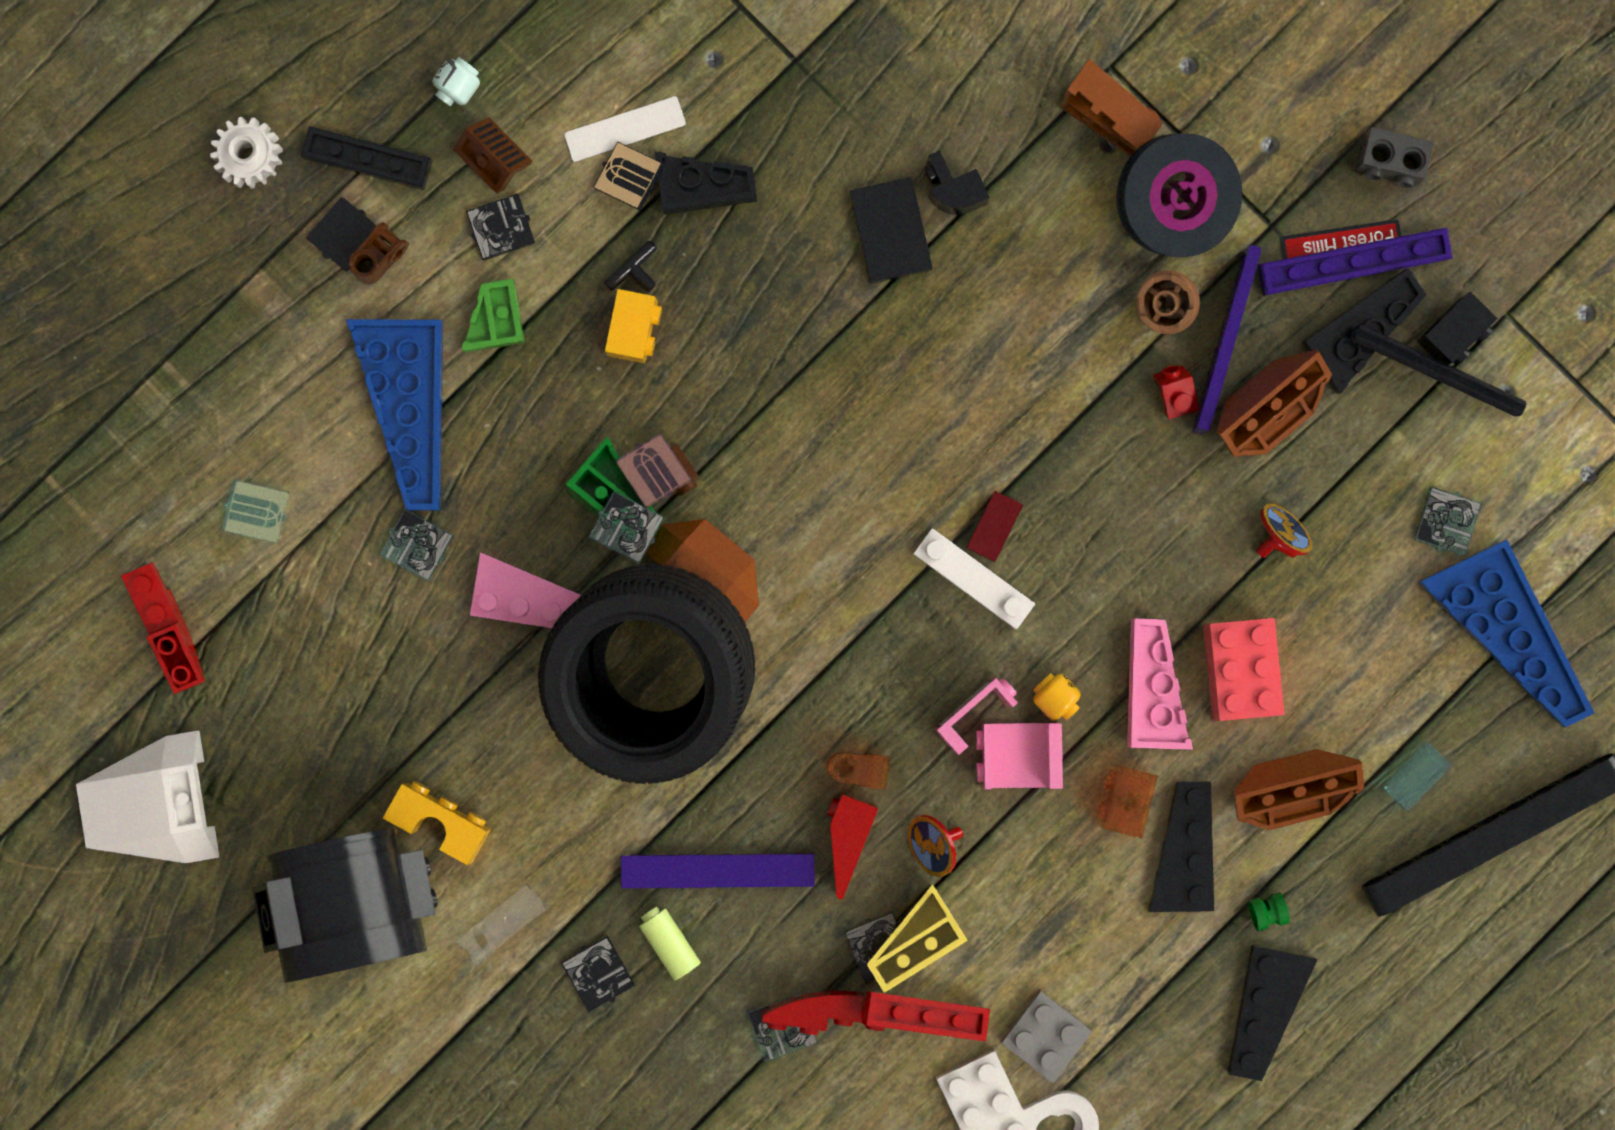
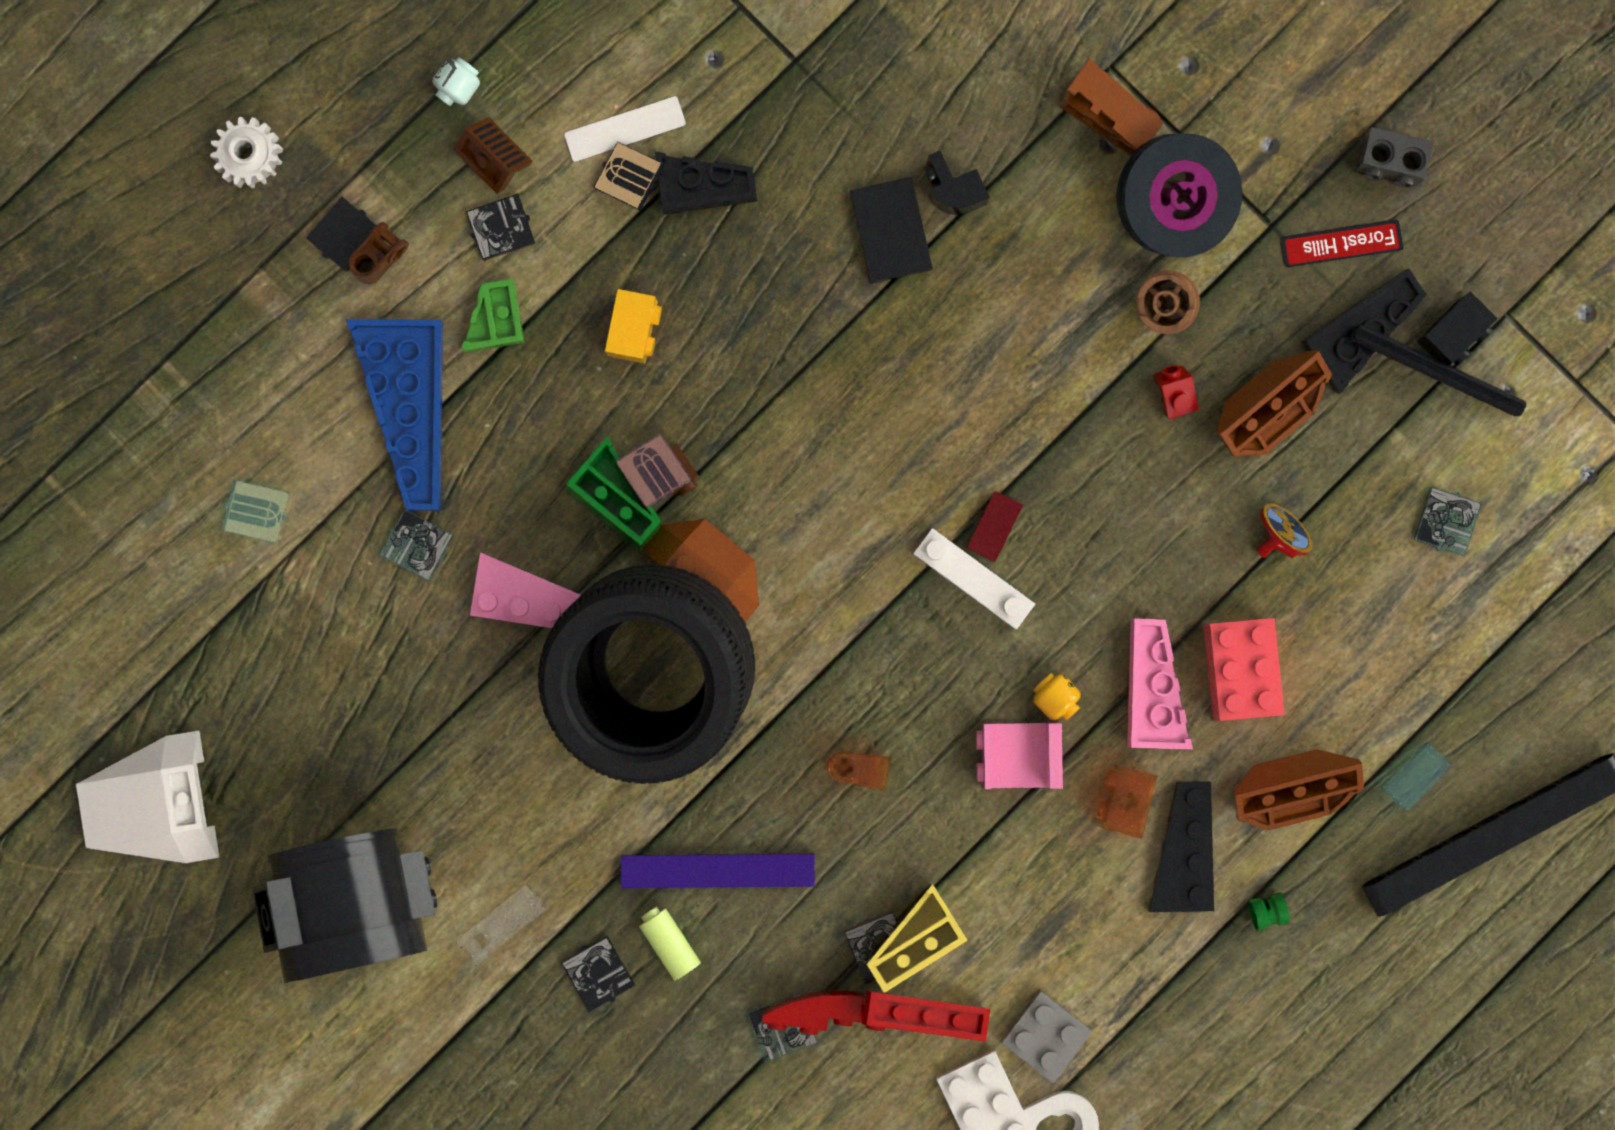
(165, 627): red slope -> none
(366, 158): black tile -> none
(463, 832): yellow arch -> none
(626, 527): piece -> none
(633, 268): black piece -> none
(849, 831): red slope -> none
(933, 845): shield -> none
(949, 735): bright pink panel -> none
(1226, 339): dark purple tile -> none
(1267, 1004): black wing -> none
(1355, 261): dark purple tile -> none
(1503, 615): blue wing -> none

